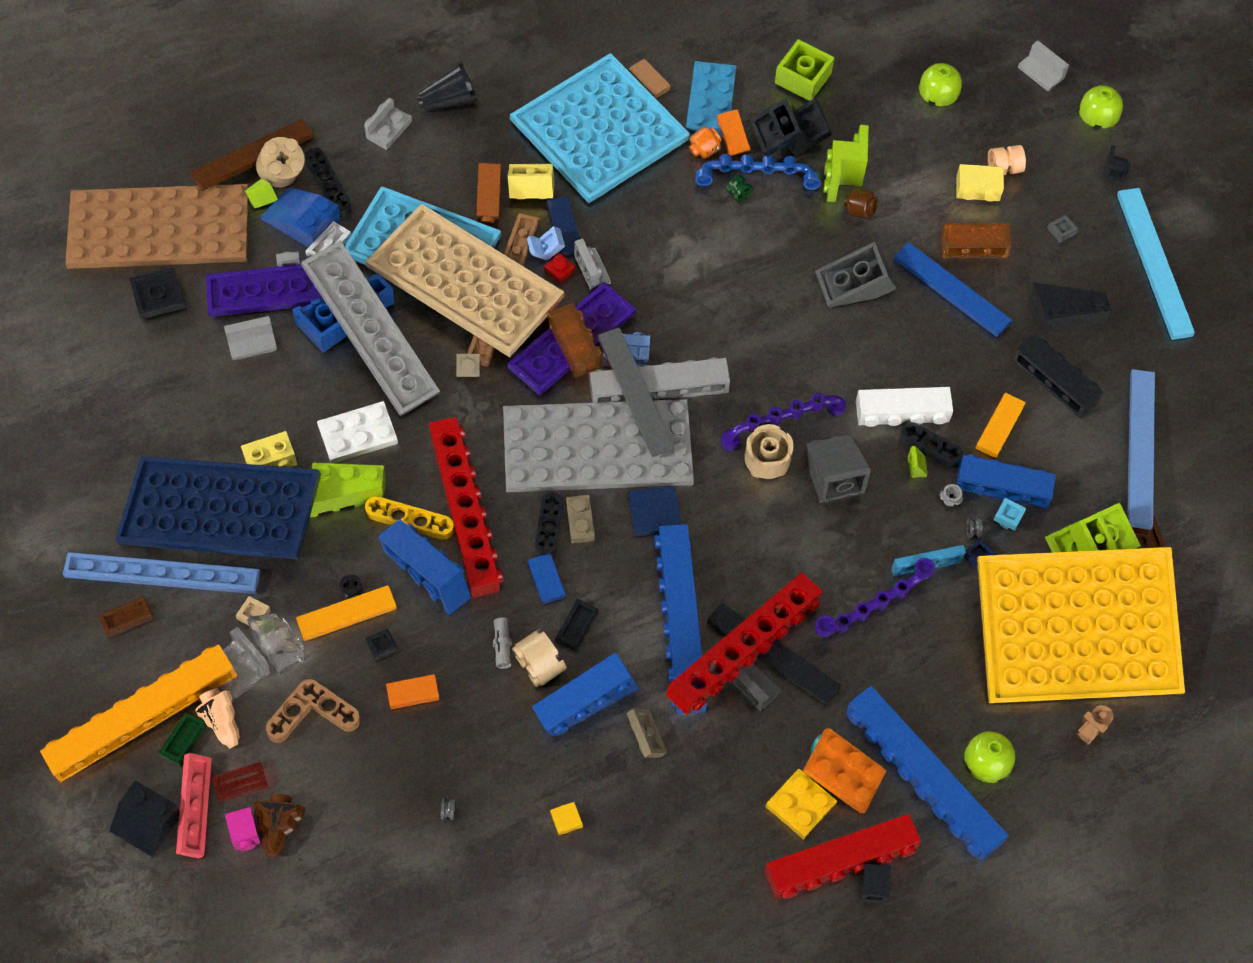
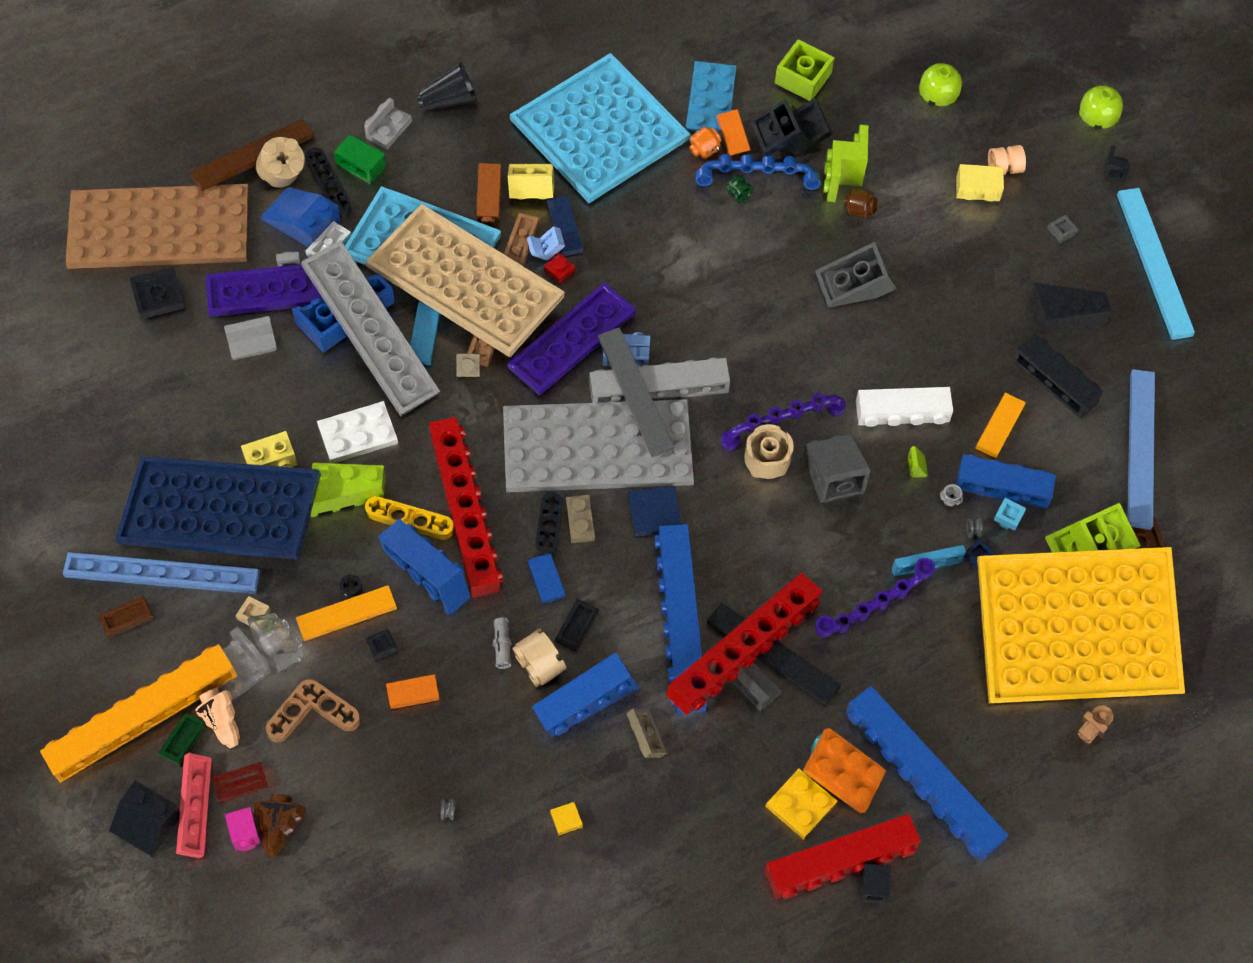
(261, 194): lime slope -> none
(360, 159): none -> green brick
(425, 333): none -> dark azure tile
(575, 339): clear orange brick -> none
(590, 265): light grey bracket -> none
(649, 78): medium nougat tile -> none
(949, 446): black beam -> none
(953, 289): blue tile -> none
(975, 240): clear orange brick -> none
(989, 756): lime cylinder -> none
(1044, 66): light grey panel -> none

